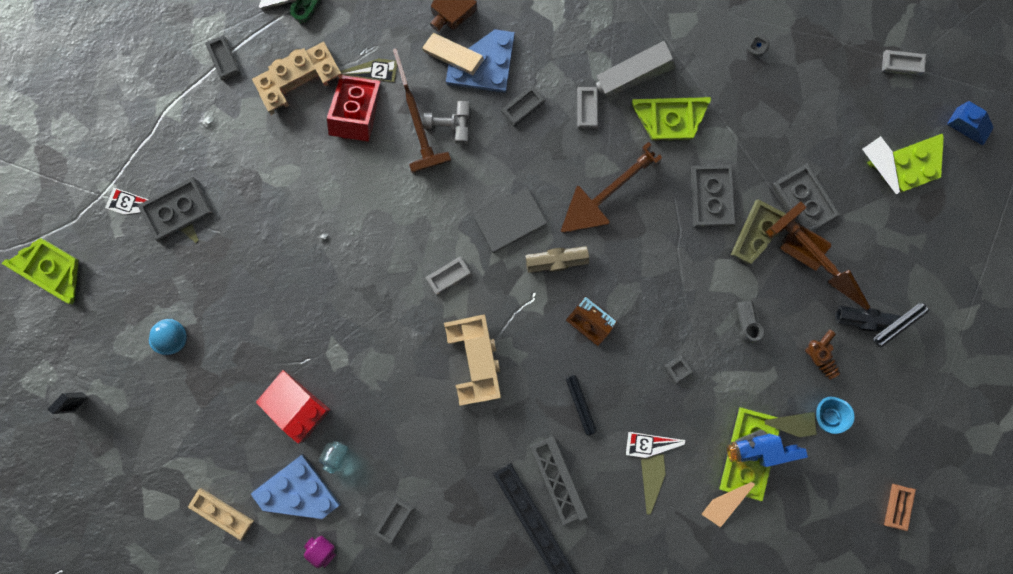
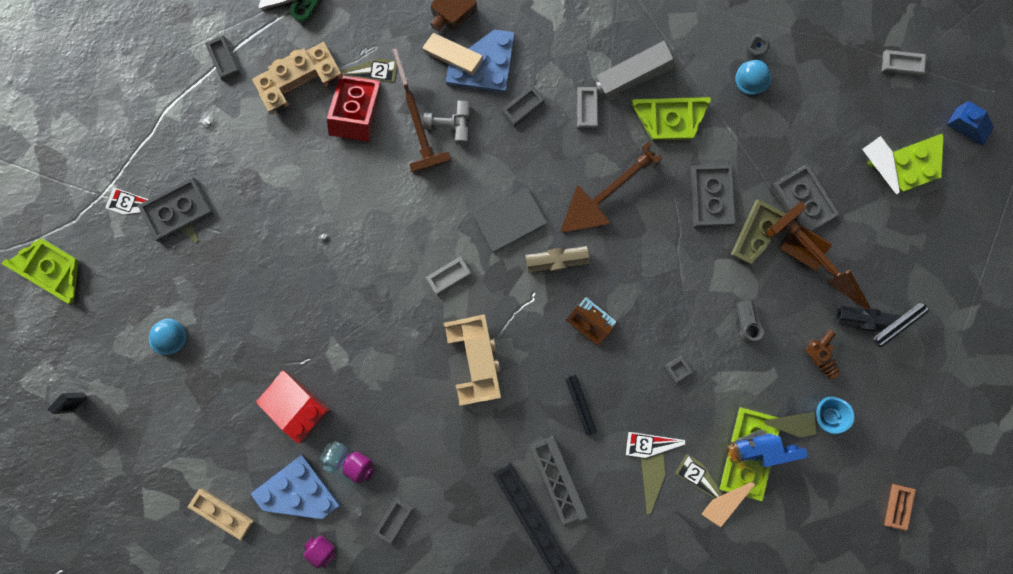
(358, 467): none -> magenta head
(697, 475): none -> sticker
(753, 77): none -> dark azure helmet

